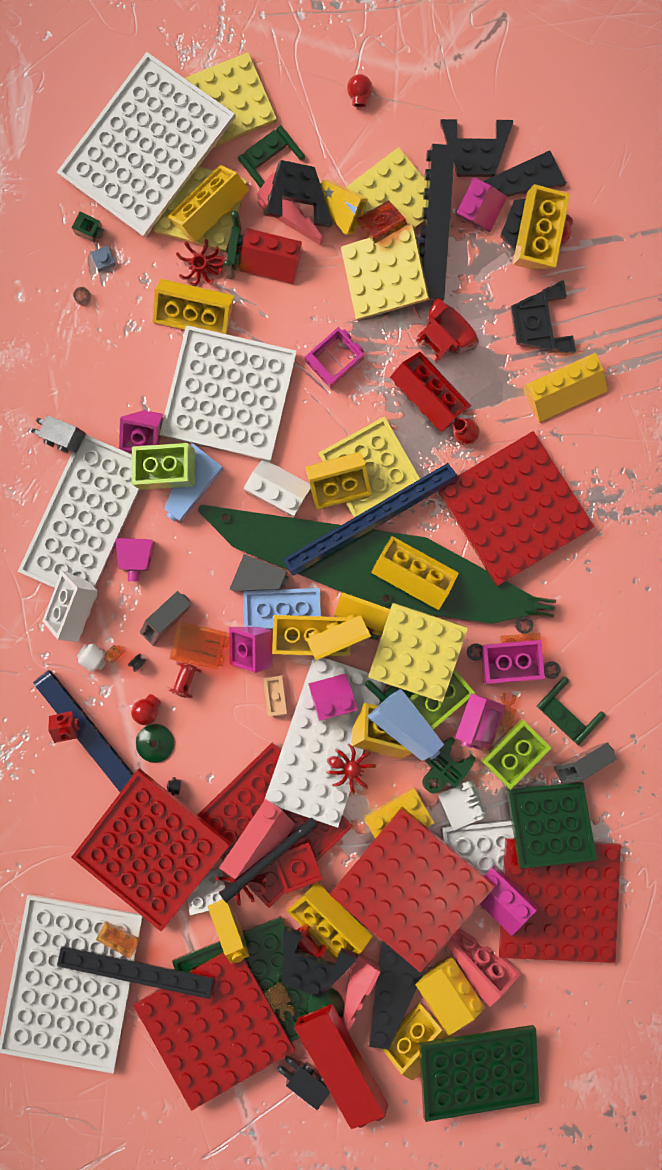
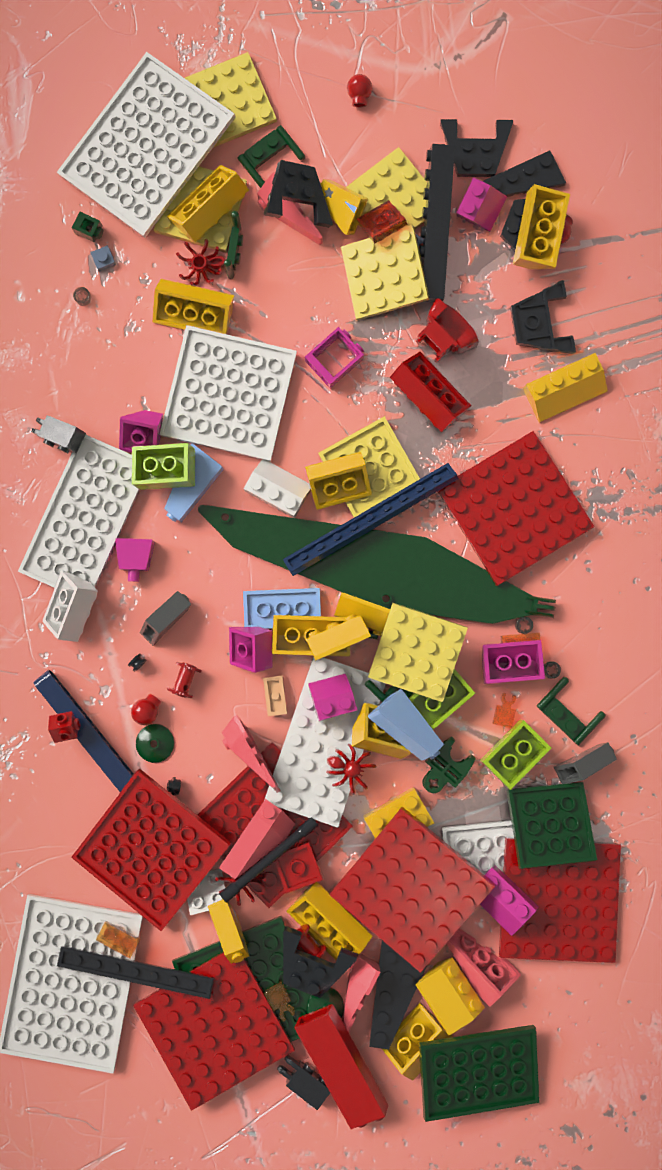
(91, 657): white head -> none
(114, 653): clear orange plate -> none
(199, 645): clear orange slope -> none
(243, 745): none -> coral wedge
(257, 575): dark grey slope -> none
(270, 256): red slope -> none
(415, 573): yellow slope -> none
(462, 805): white hinge -> none
(465, 431): red piece -> none
(469, 651): black bush -> none
(480, 722): dark pink window -> none

